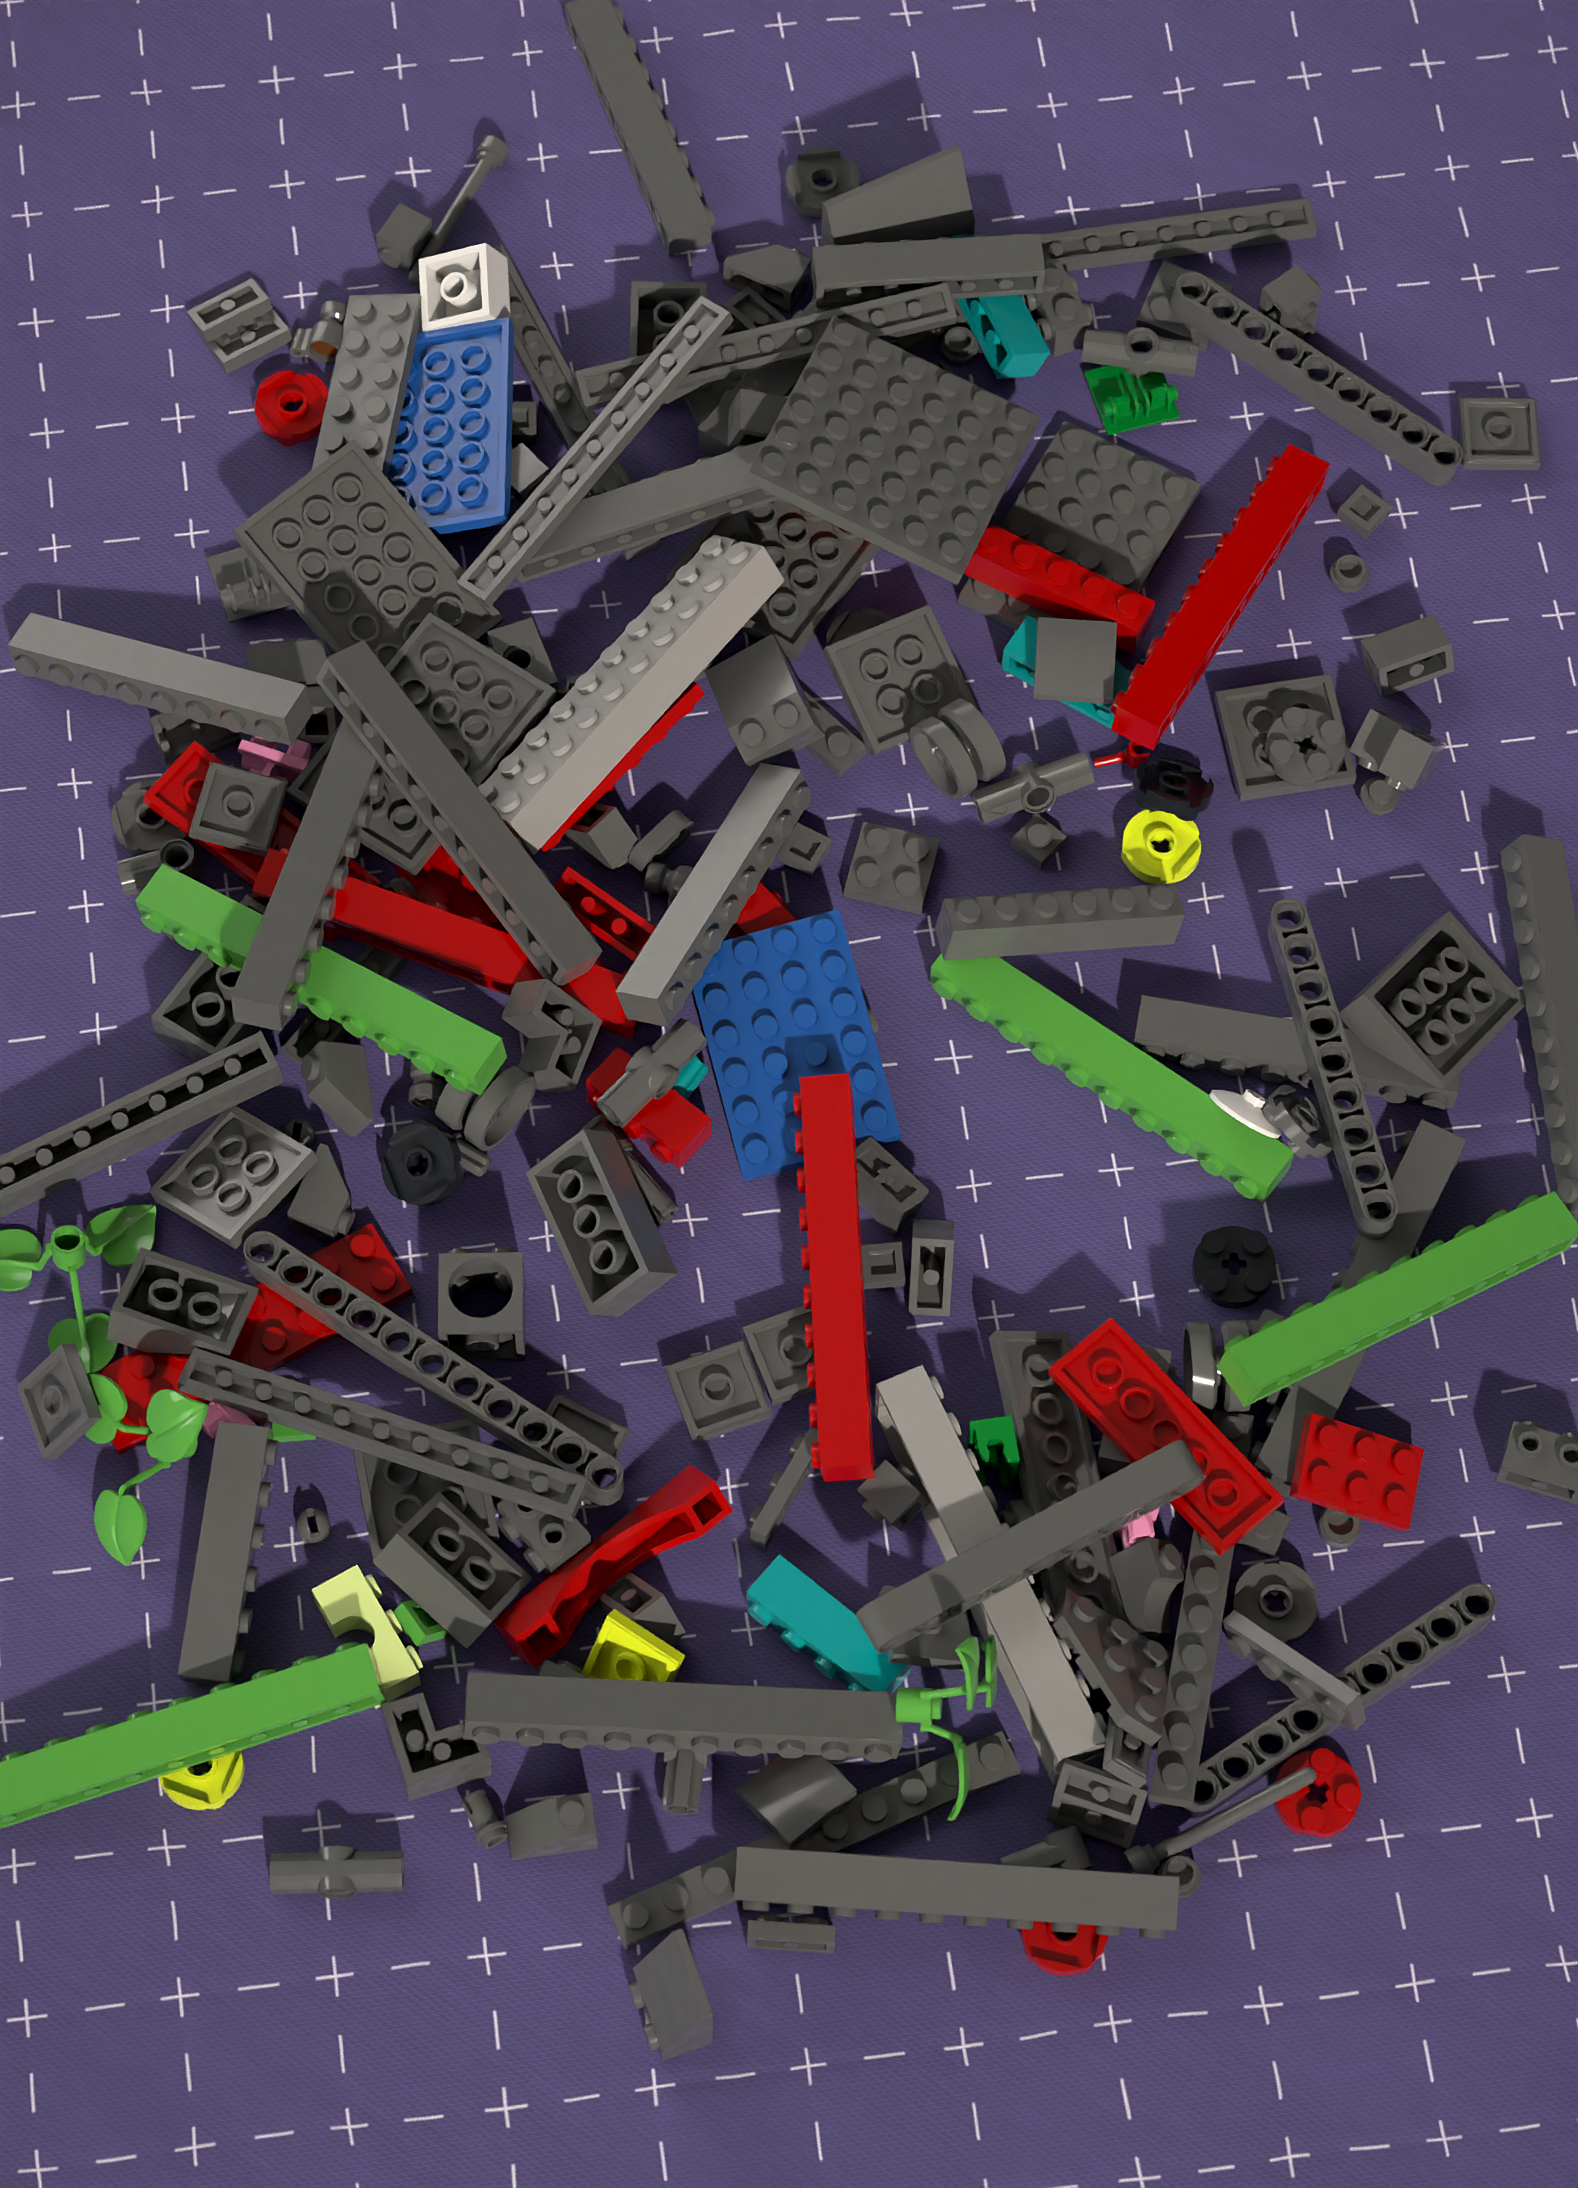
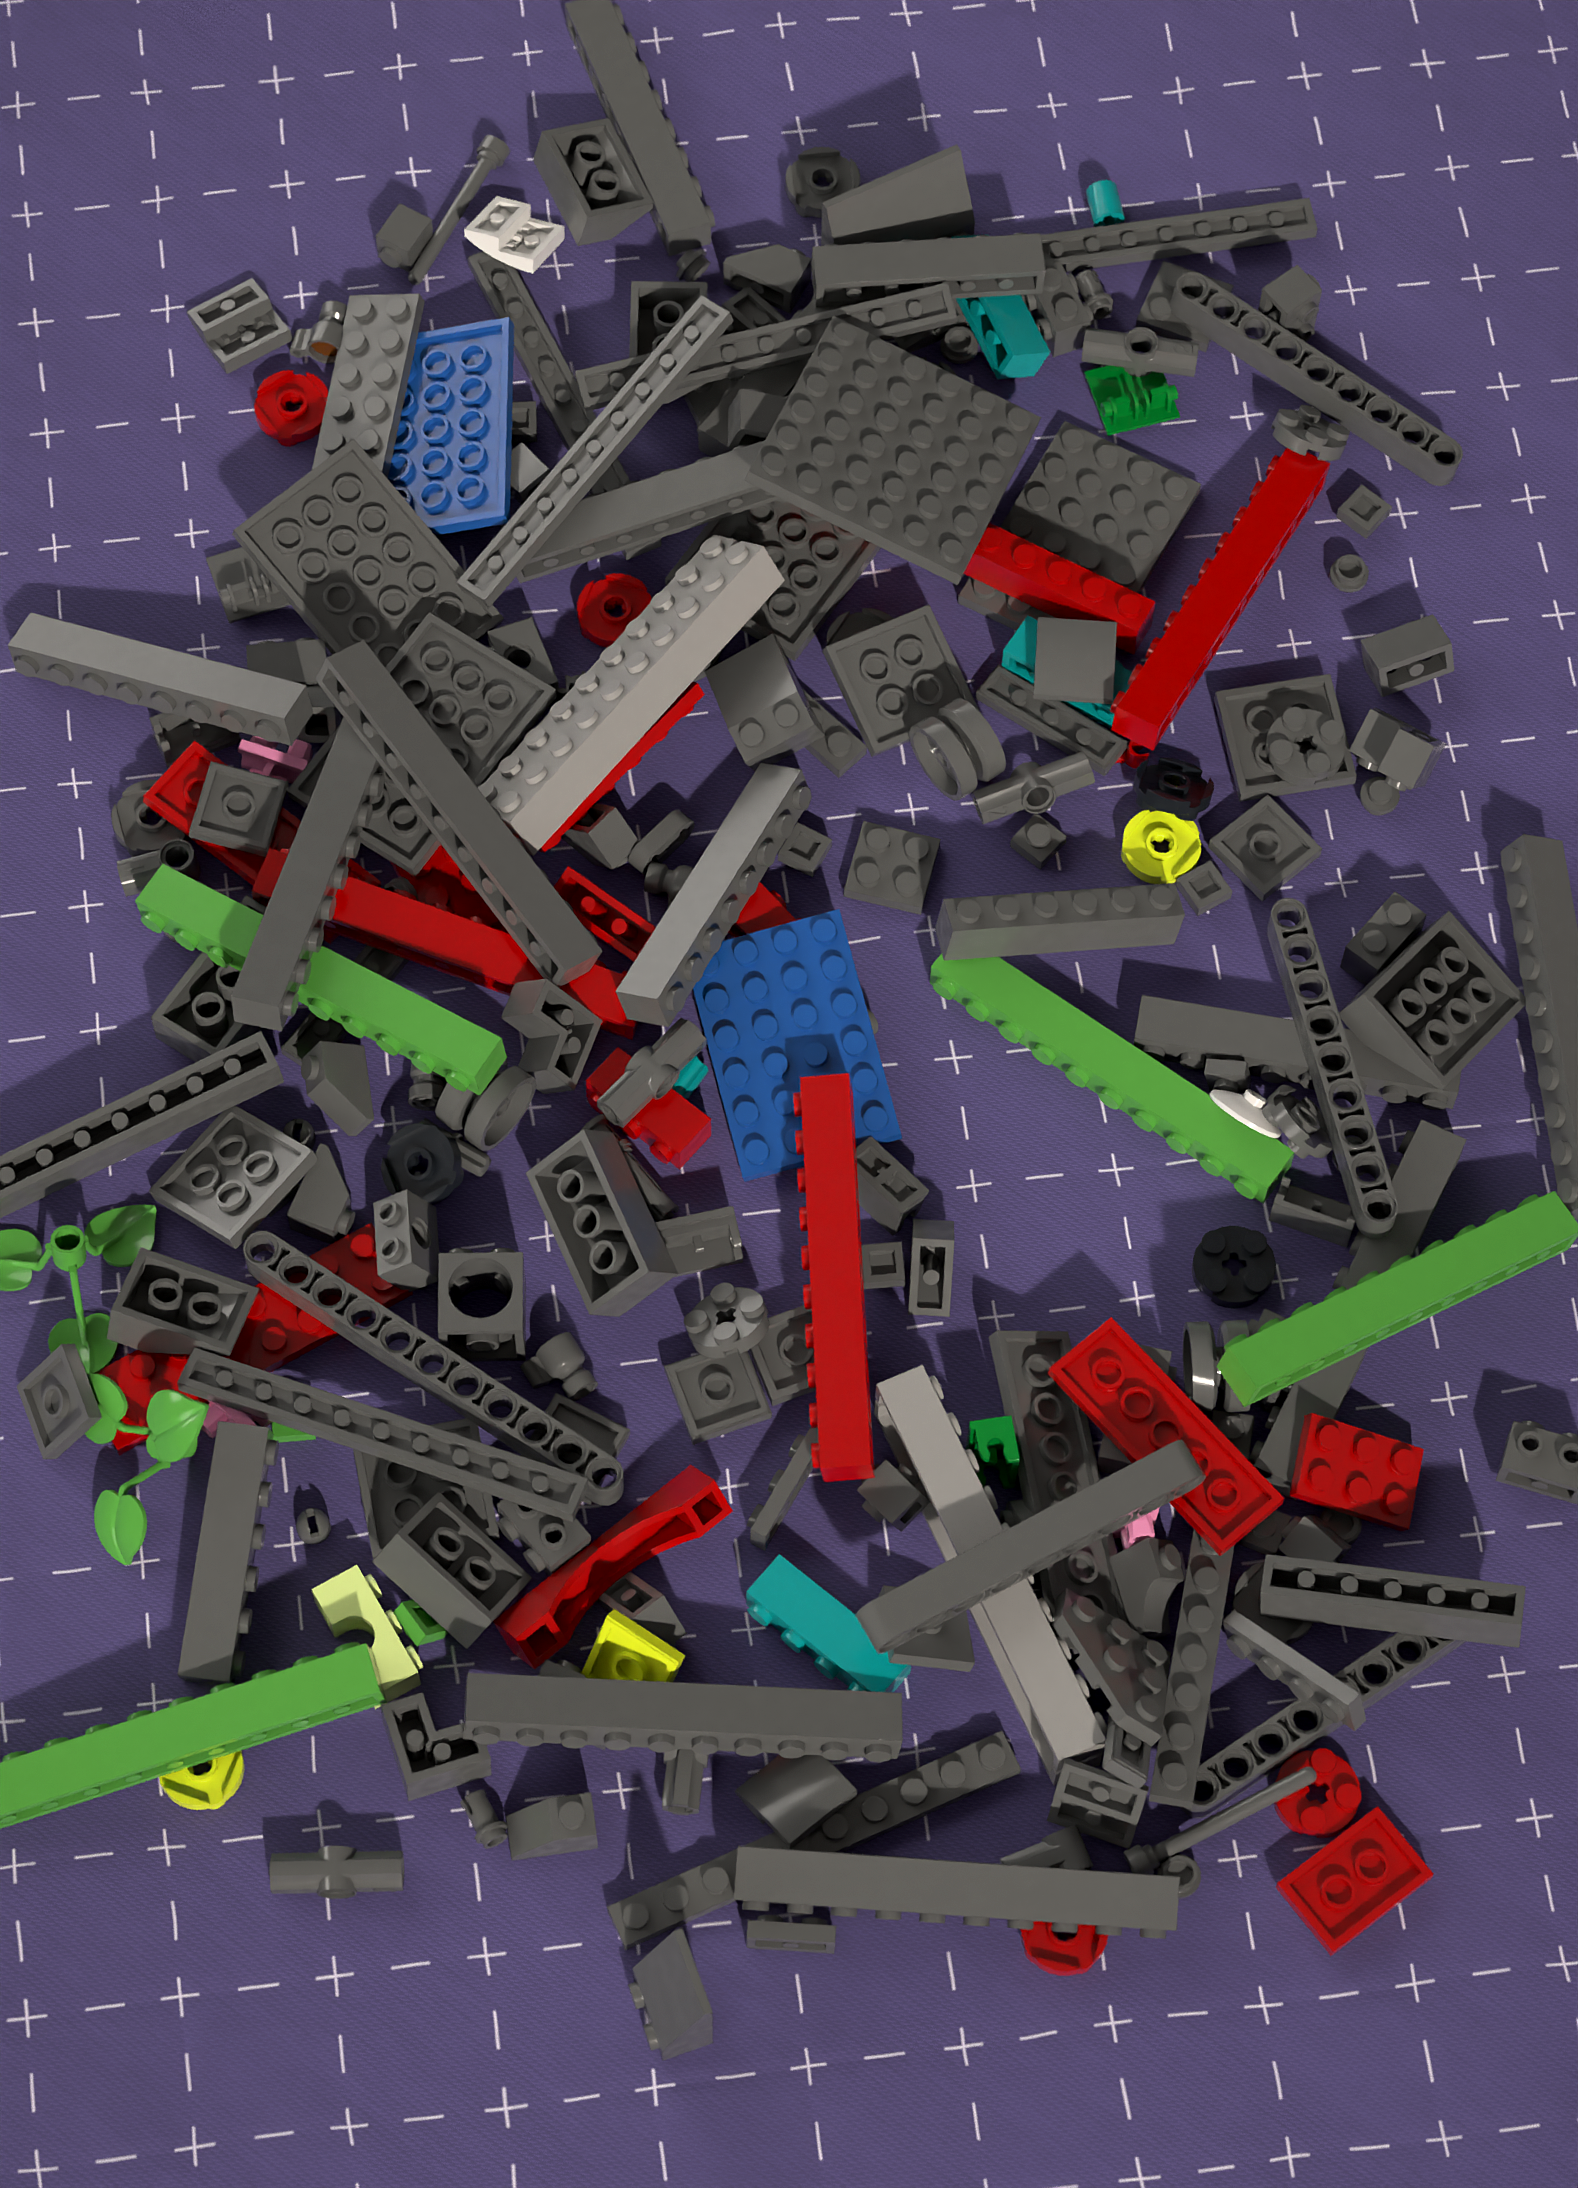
(406, 1241): none -> dark grey brick
(463, 287): white brick -> none
(512, 236): none -> white slope
(561, 1360): none -> dark grey piece
(591, 180): none -> dark grey slope
(606, 594): none -> red plate
(692, 265): none -> dark grey plate
(702, 1240): none -> dark grey hinge
(709, 1325): none -> dark grey plate
(925, 1704): bright green plant -> none
(1051, 720): none -> dark grey tile
(1094, 294): none -> dark grey pin
(1105, 203): none -> teal piece
(1204, 888): none -> dark grey plate
(1227, 1075): none -> dark grey plate
(1265, 848): none -> dark grey plate
(1306, 430): none -> dark grey plate
(1312, 1214): none -> dark grey hinge
(1313, 1540): none -> dark grey brick
(1354, 1880): none -> red plate
(1382, 938): none -> dark grey brick
(1392, 1600): none -> dark grey brick
(1499, 433): dark grey plate -> none

